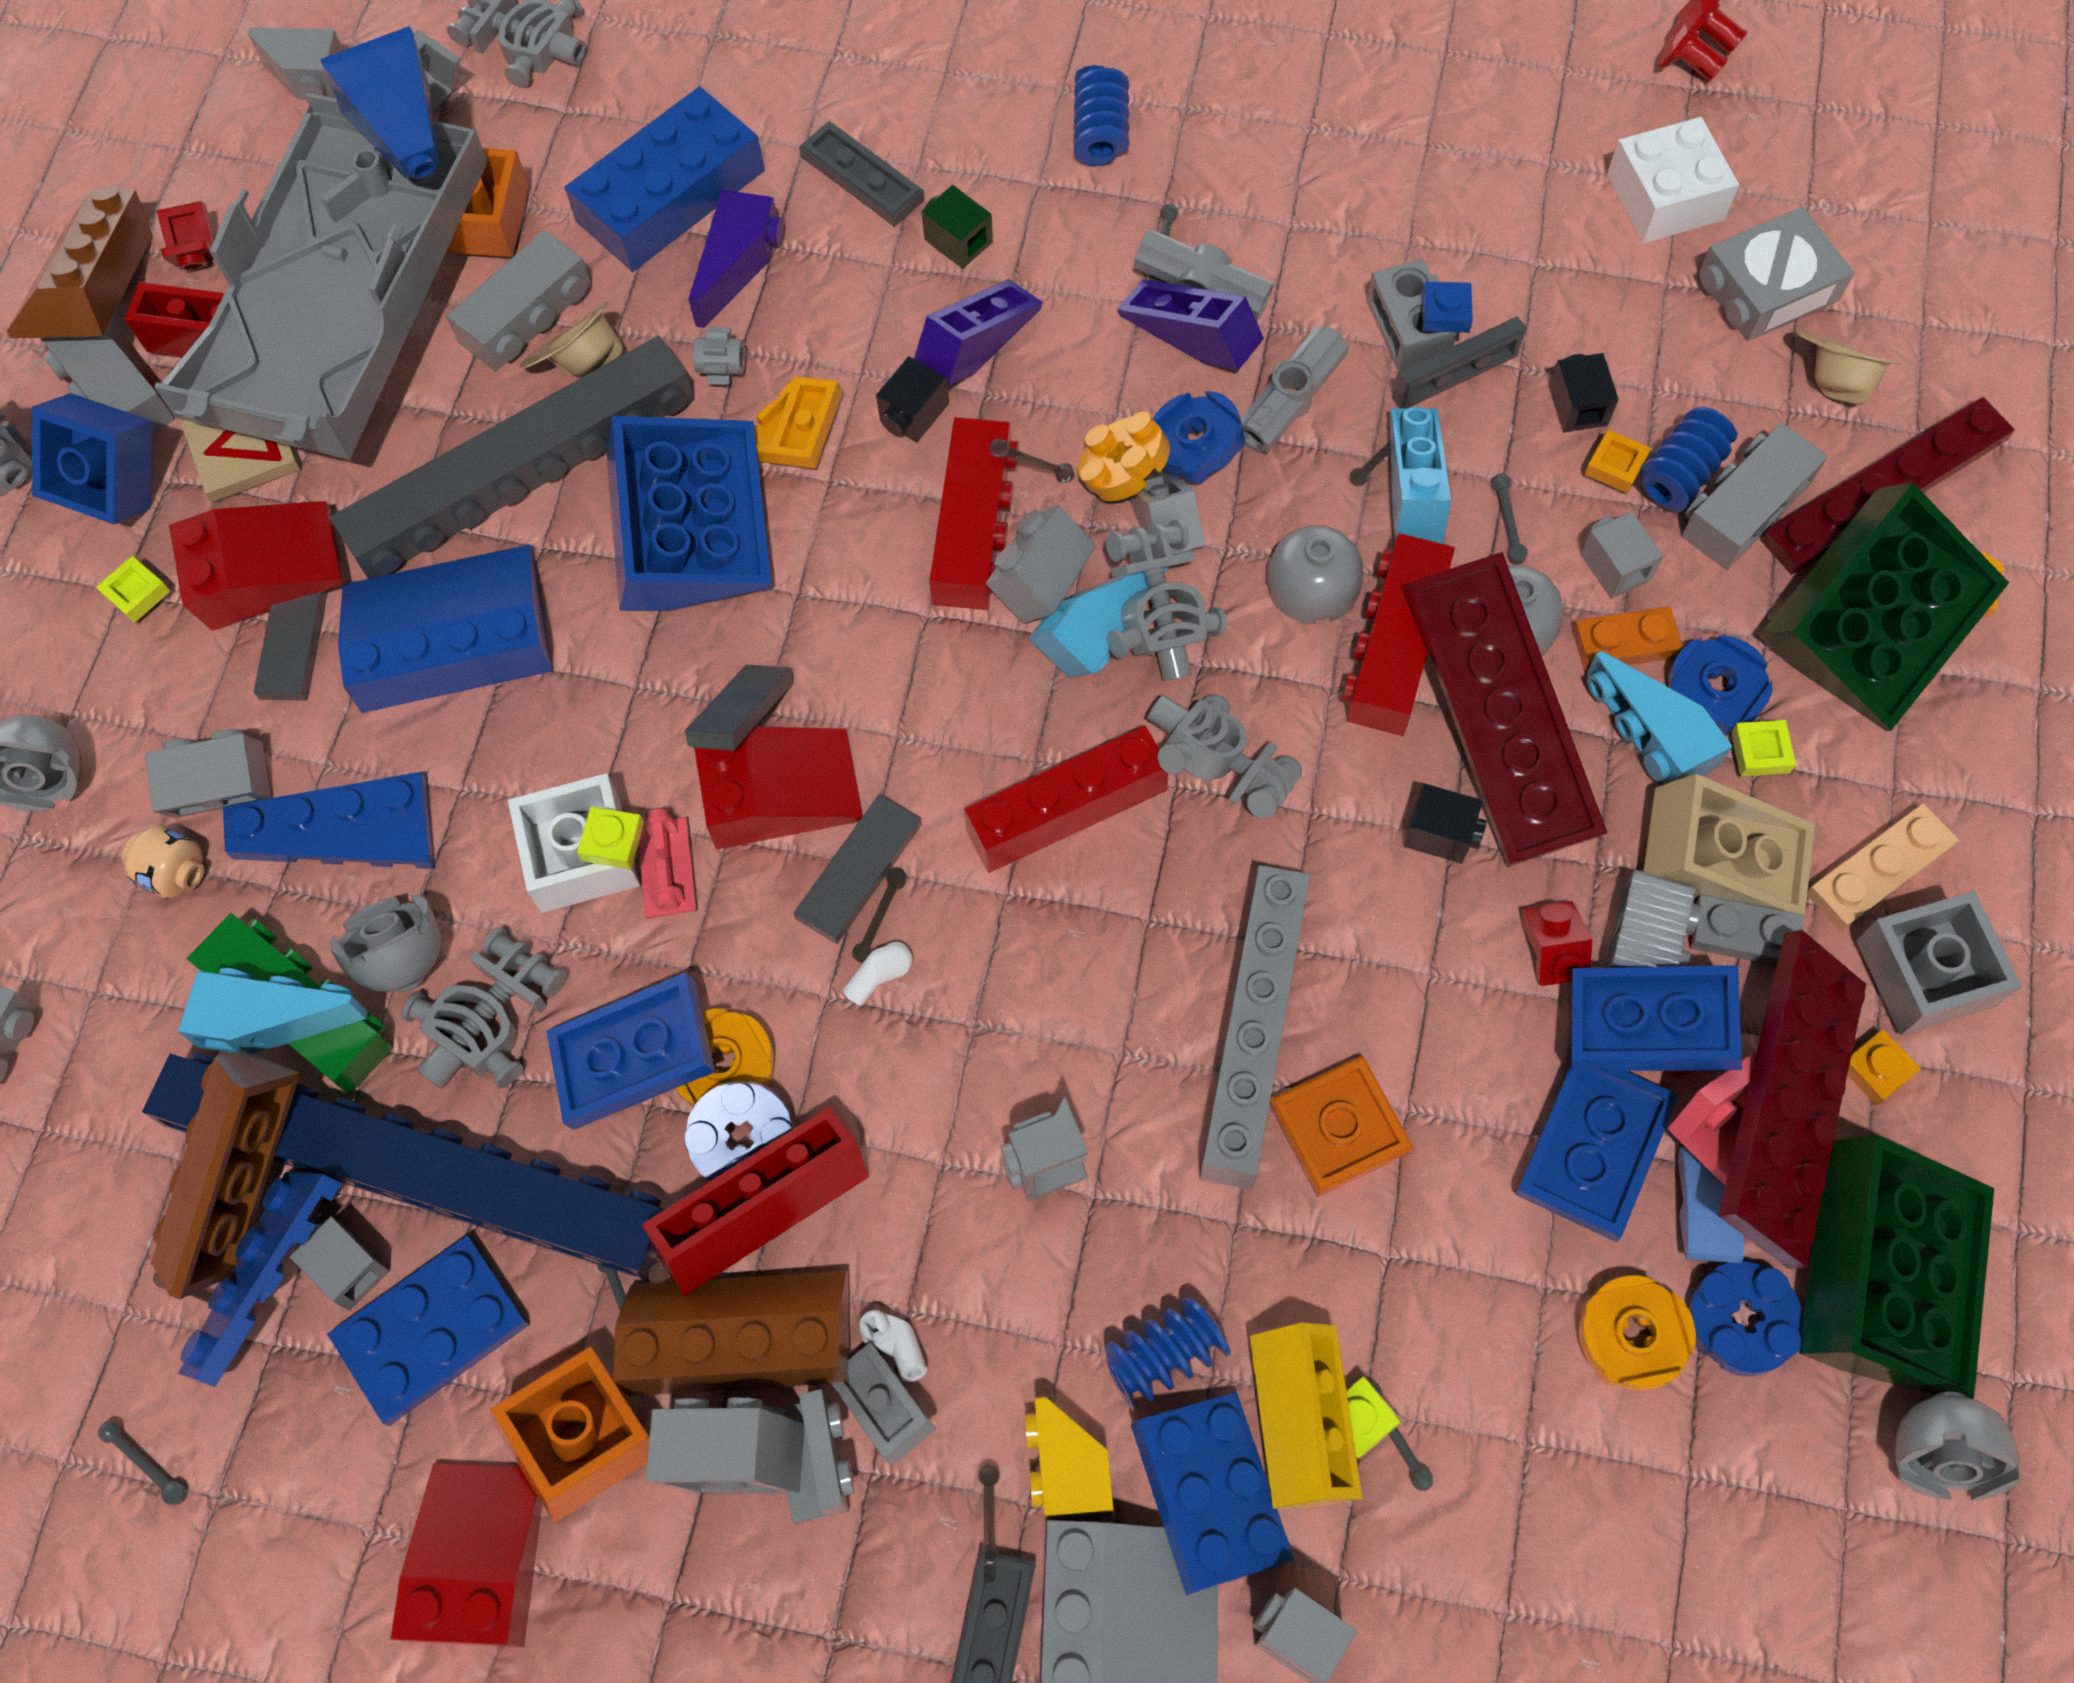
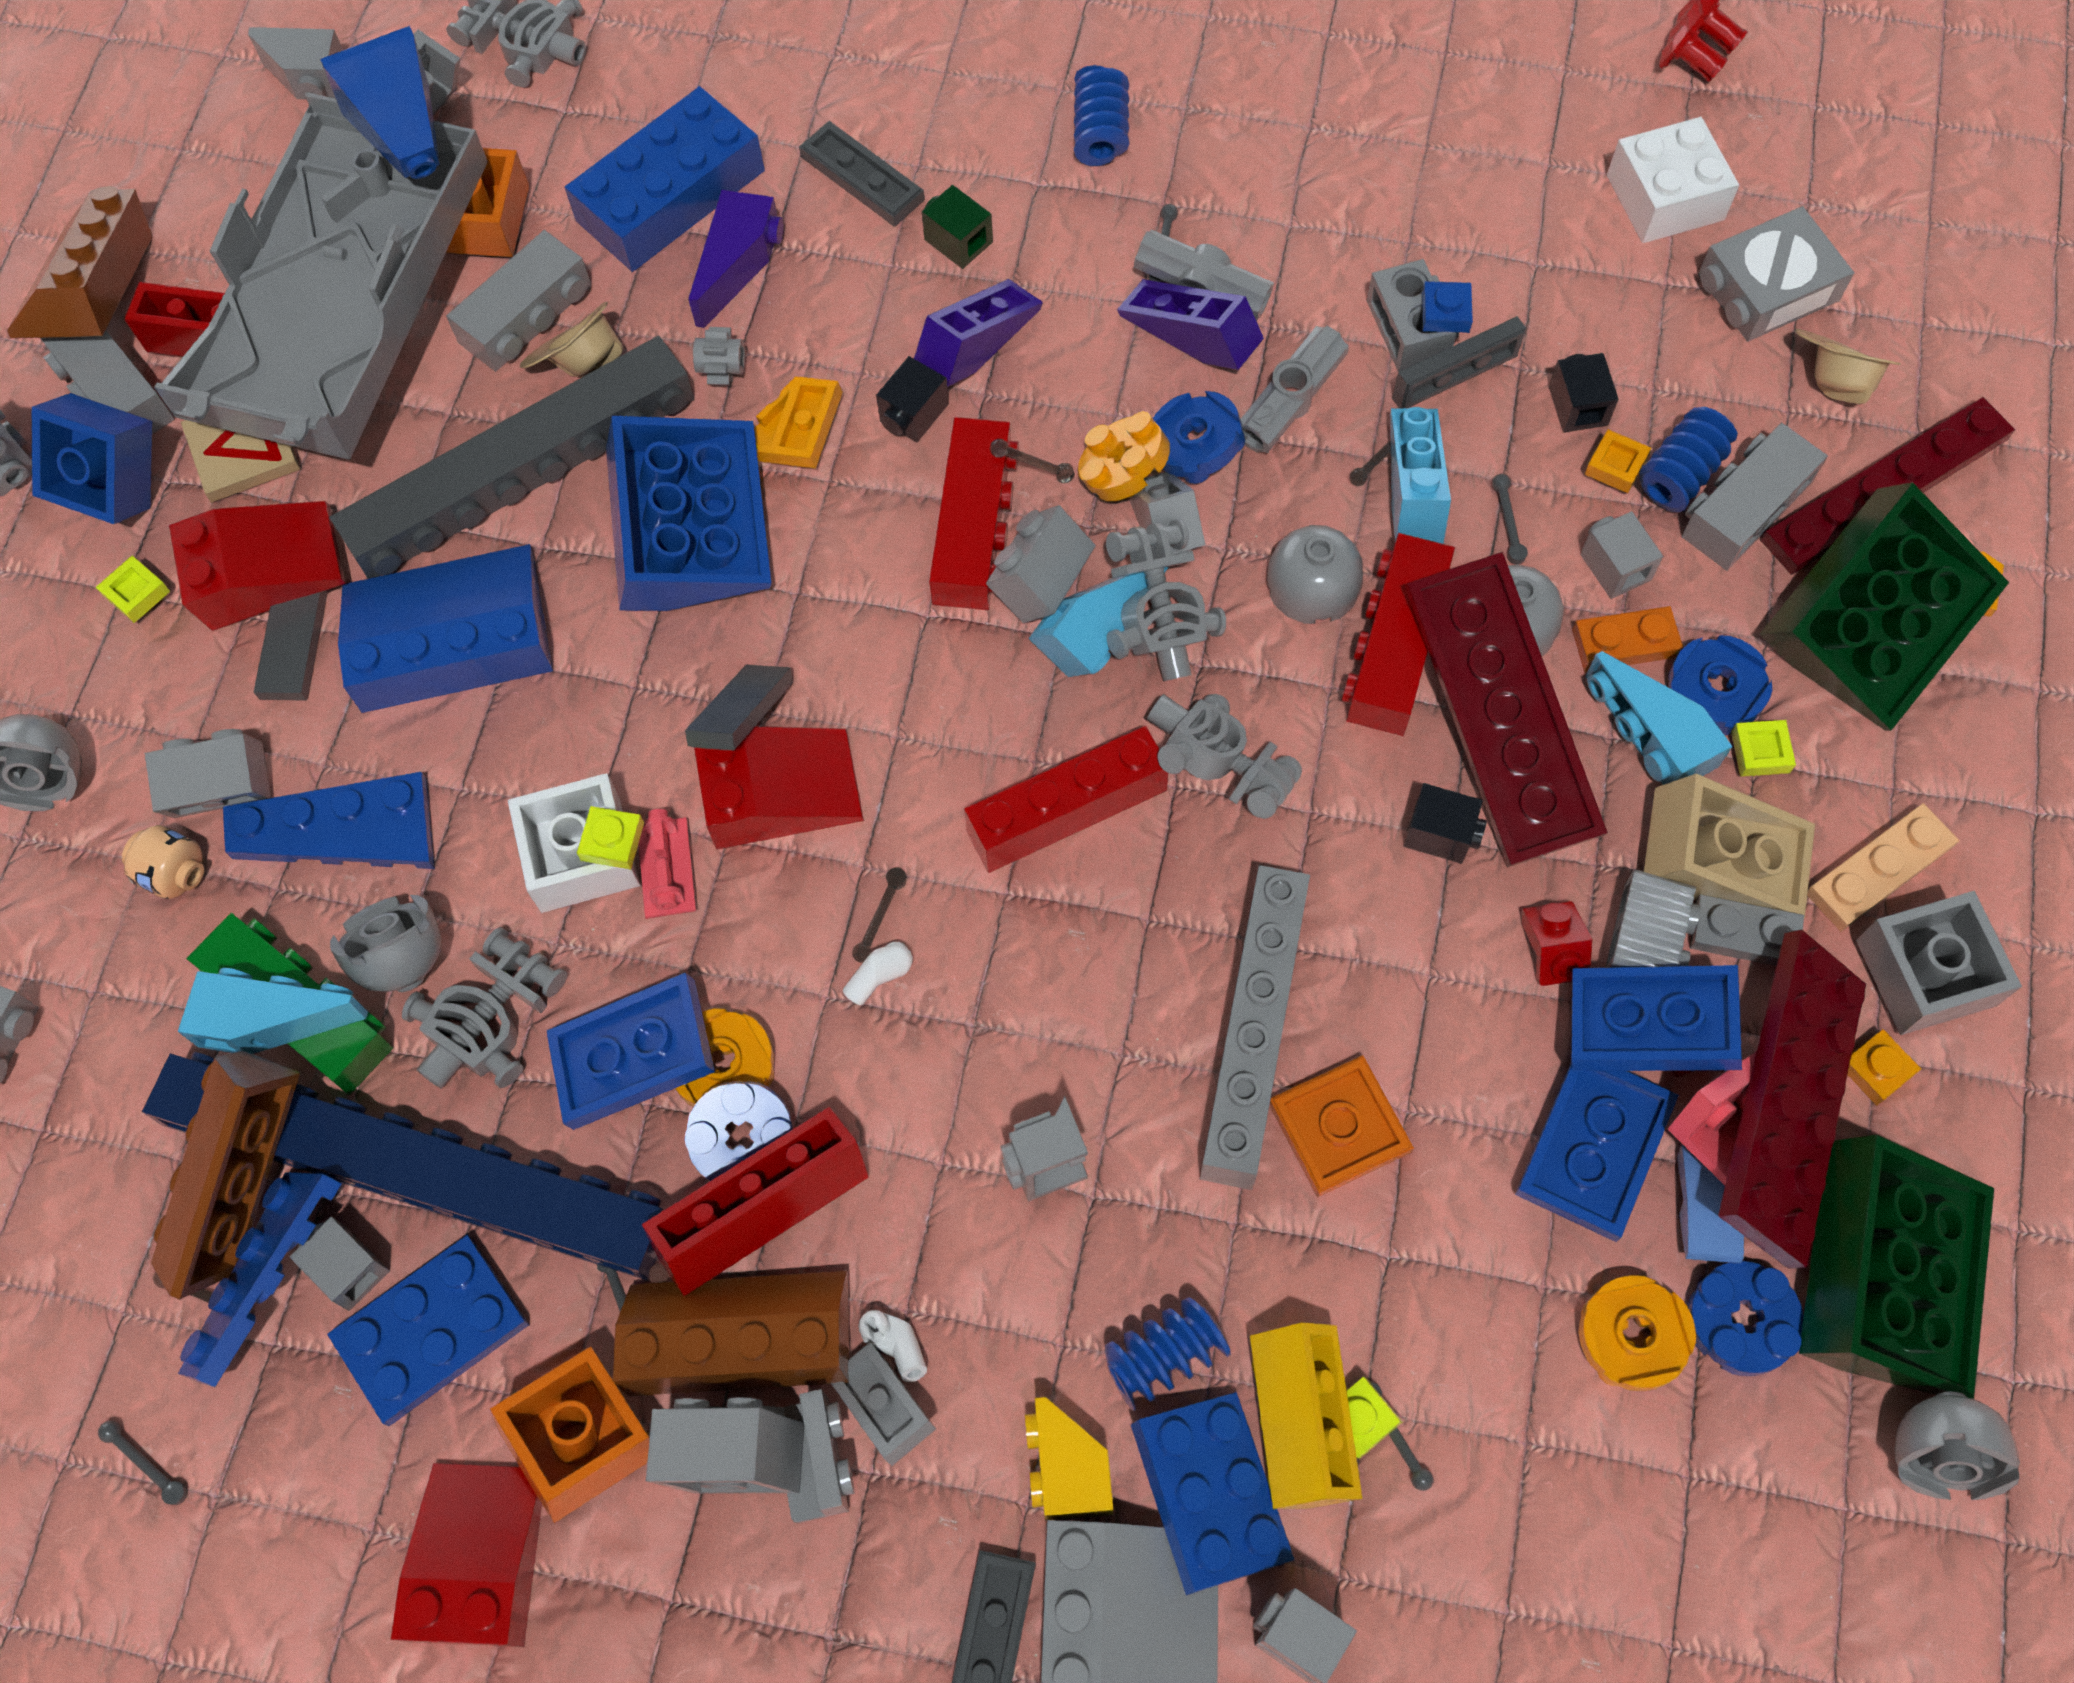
(186, 235): red bracket -> none
(857, 869): dark grey tile -> none
(988, 1477): clear smoke hinge -> none

